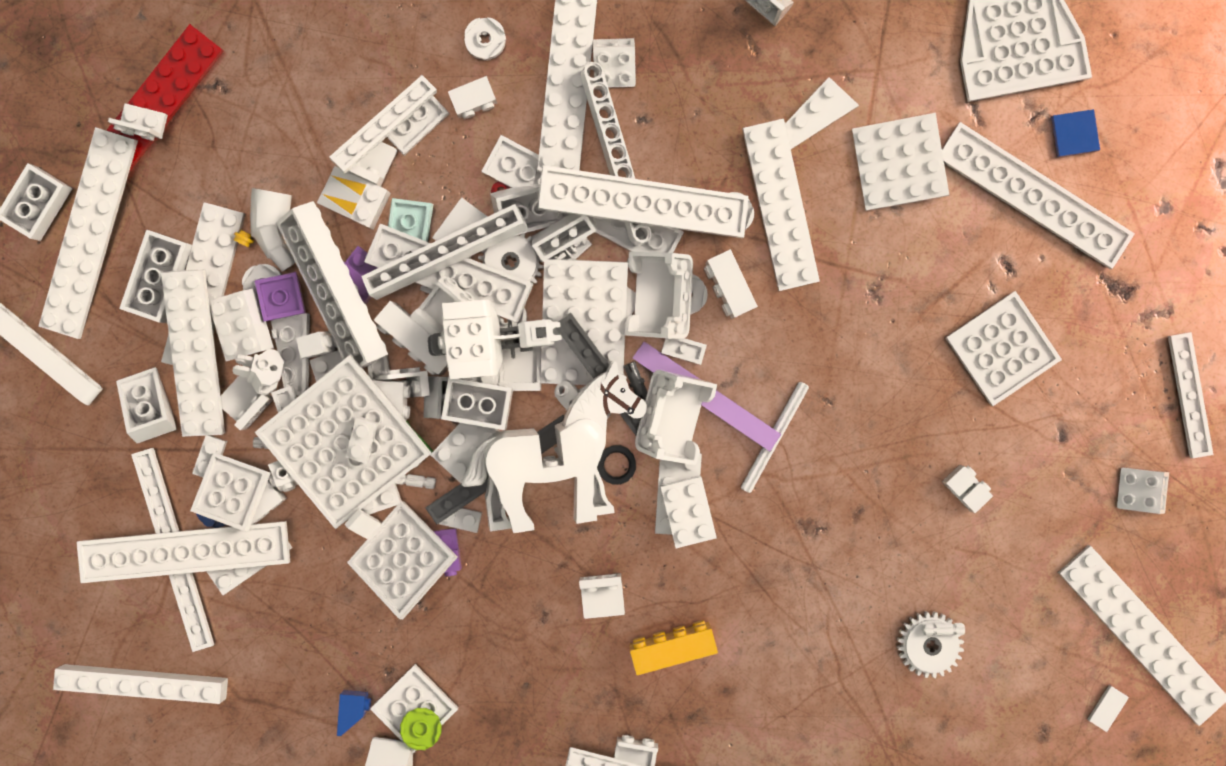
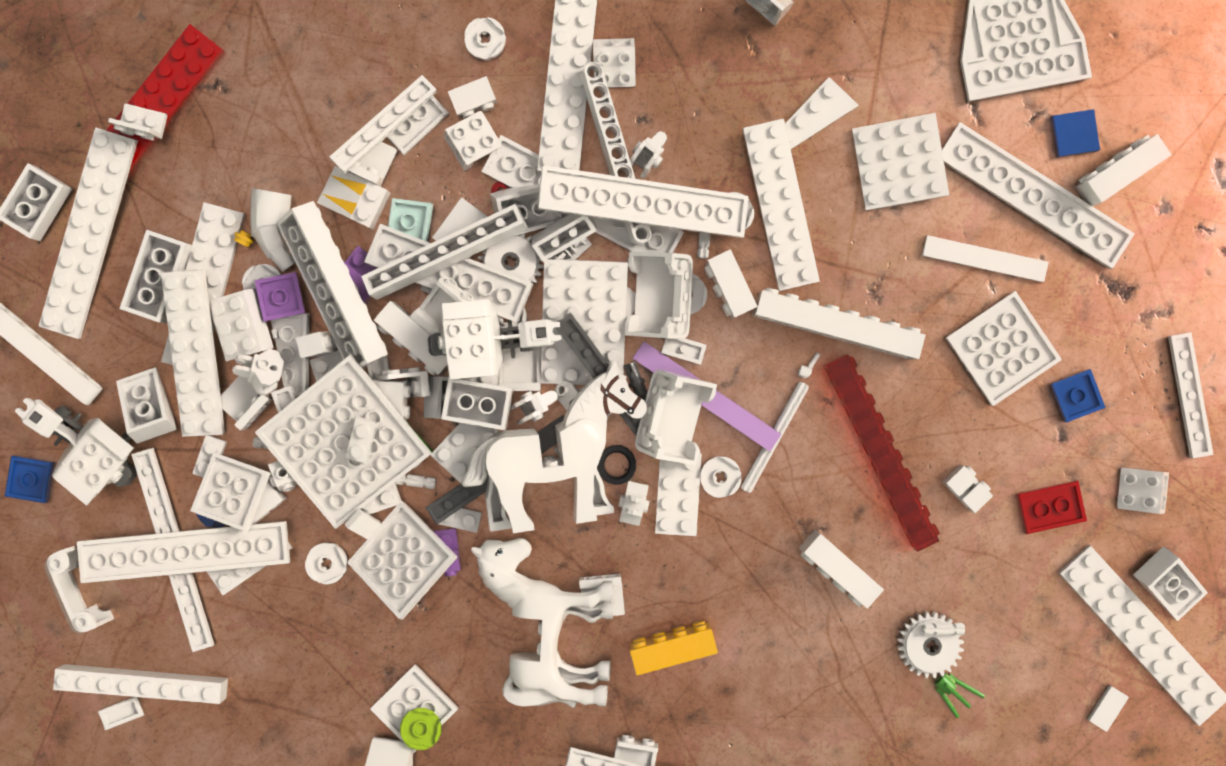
(29, 479): none -> blue tile
(78, 616): none -> white windscreen
(93, 455): none -> white piece
(120, 713): none -> white tile
(323, 574): none -> white plate
(352, 708): blue slope -> none
(471, 139): none -> white bracket
(534, 405): none -> white hinge
(543, 675): none -> white animal
(633, 503): none -> white hinge
(648, 153): none -> white hinge
(688, 511): white brick -> none
(704, 243): none -> white axle
(721, 488): none -> white plate
(804, 371): none -> white hand
(839, 325): none -> white brick
(845, 573): none -> white brick
(881, 452): none -> clear red brick
(947, 685): none -> bright green plant
(985, 258): none -> white tile
(1051, 507): none -> red tile
(1077, 395): none -> blue plate
(1122, 169): none -> white brick
(1170, 583): none -> white slope

